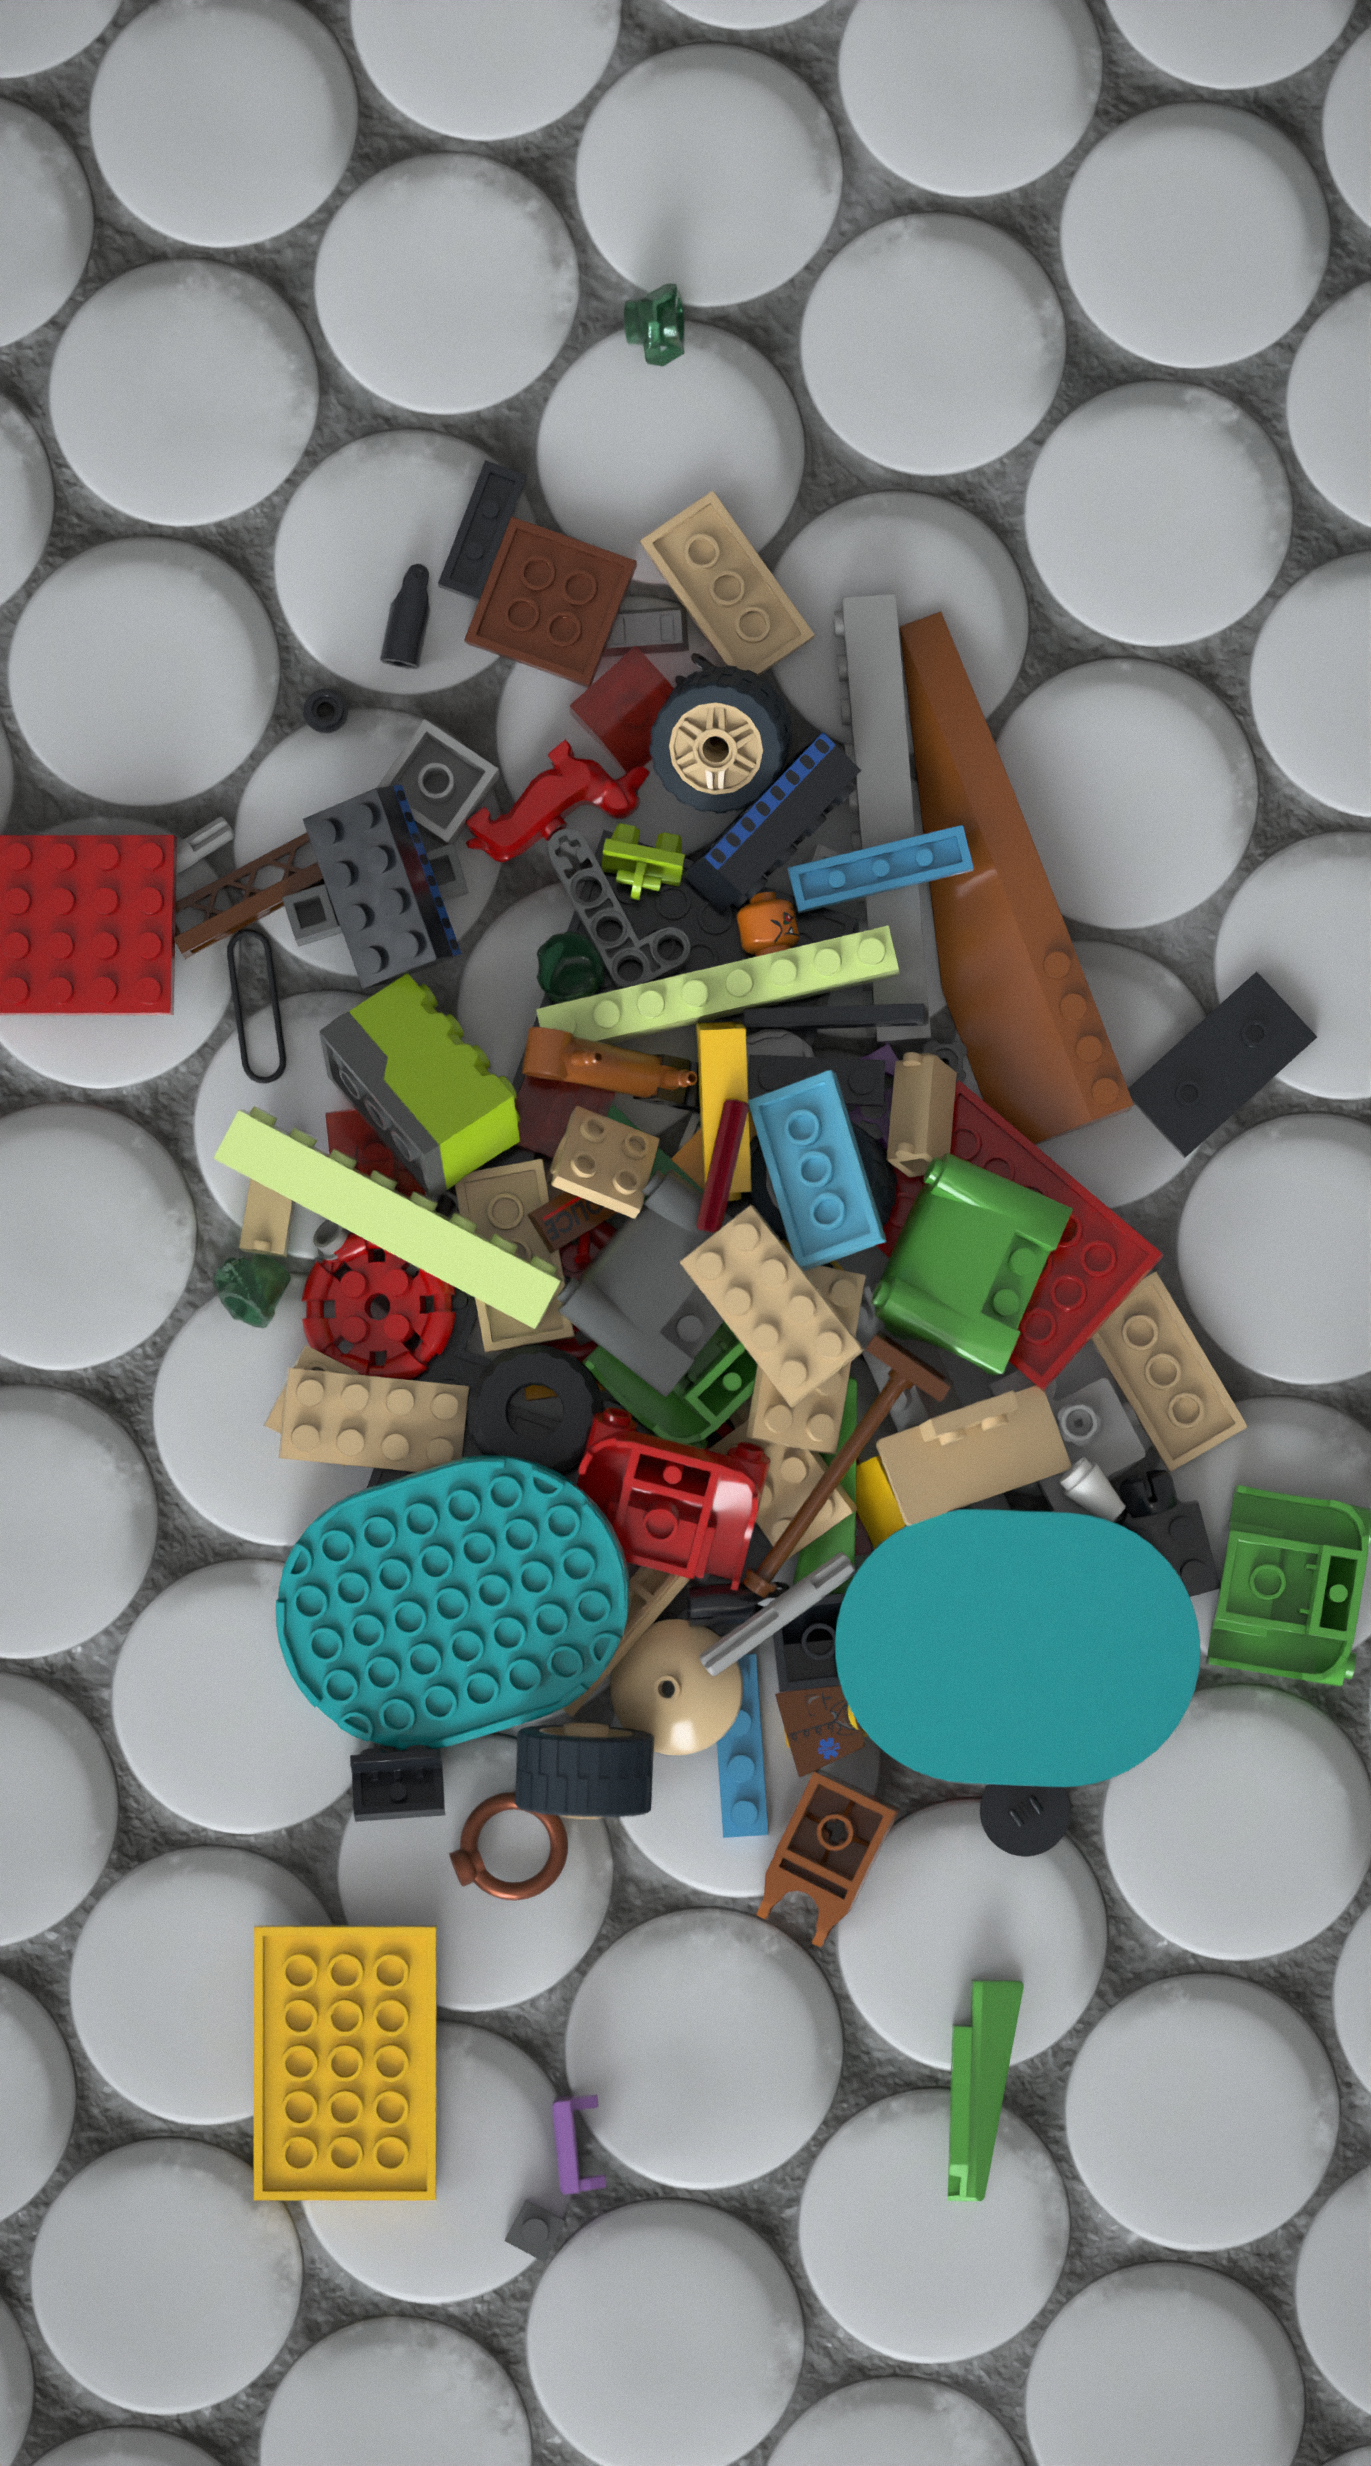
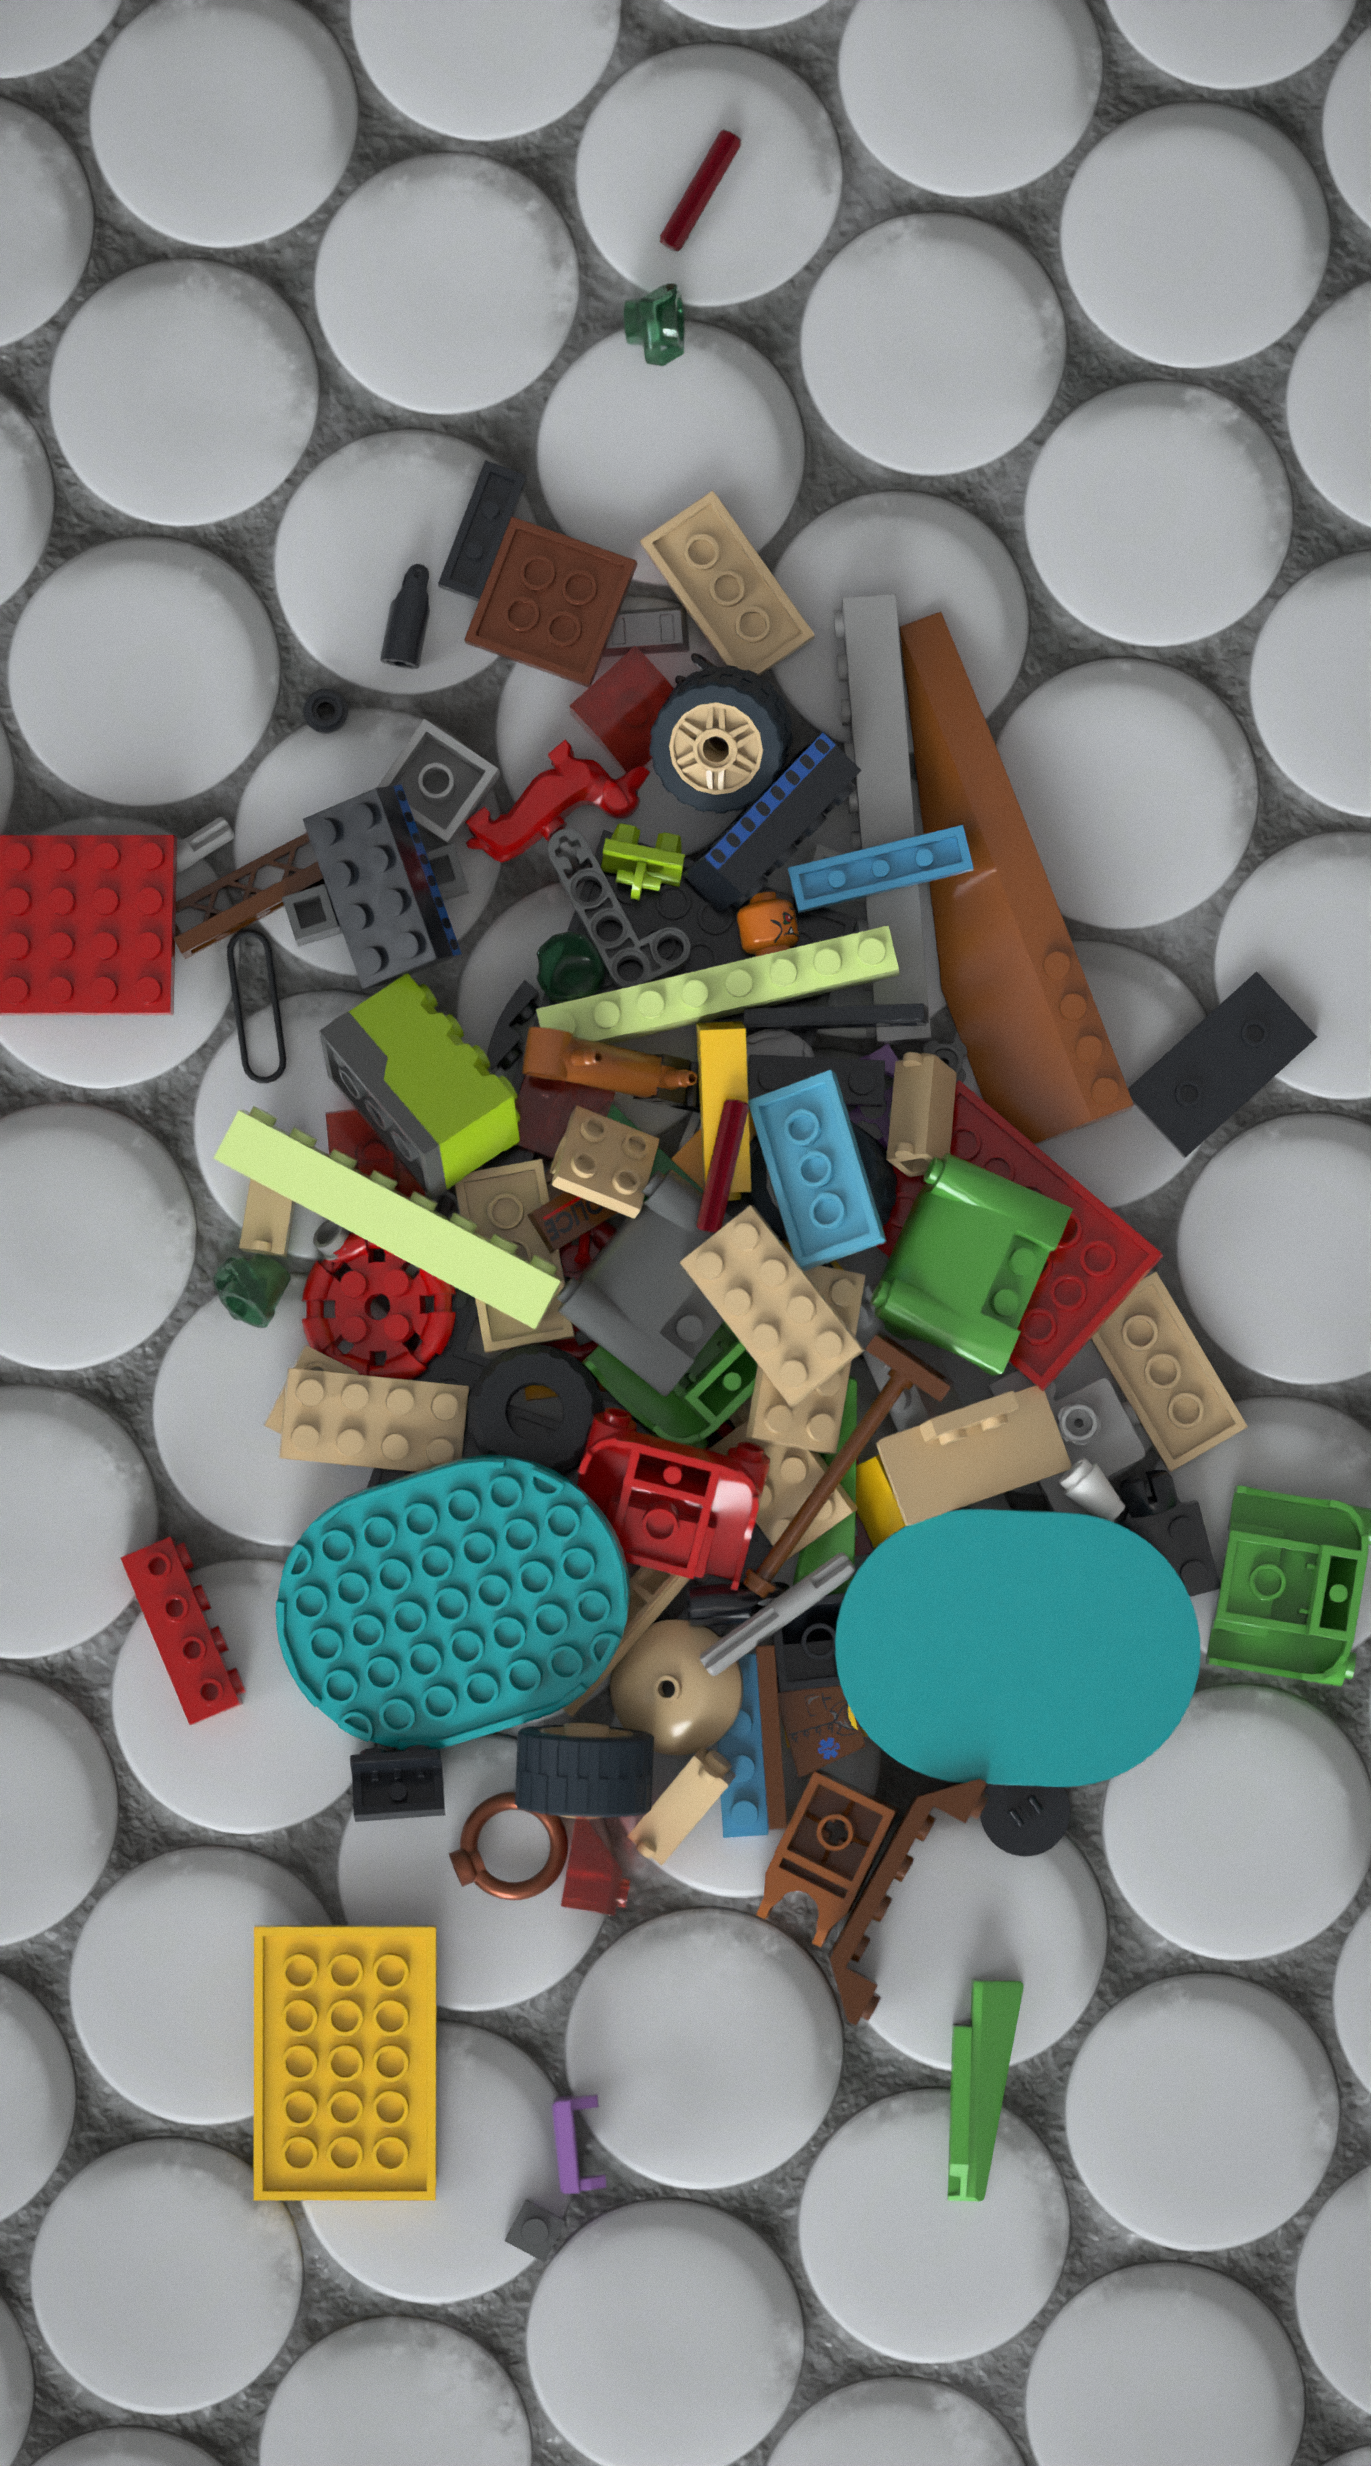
(182, 1629): none -> red brick
(504, 1043): none -> black slope
(593, 1873): none -> clear red slope
(682, 1805): none -> tan brick
(700, 190): none -> dark red axle
(771, 1737): none -> reddish brown piece
(854, 1988): none -> reddish brown slope

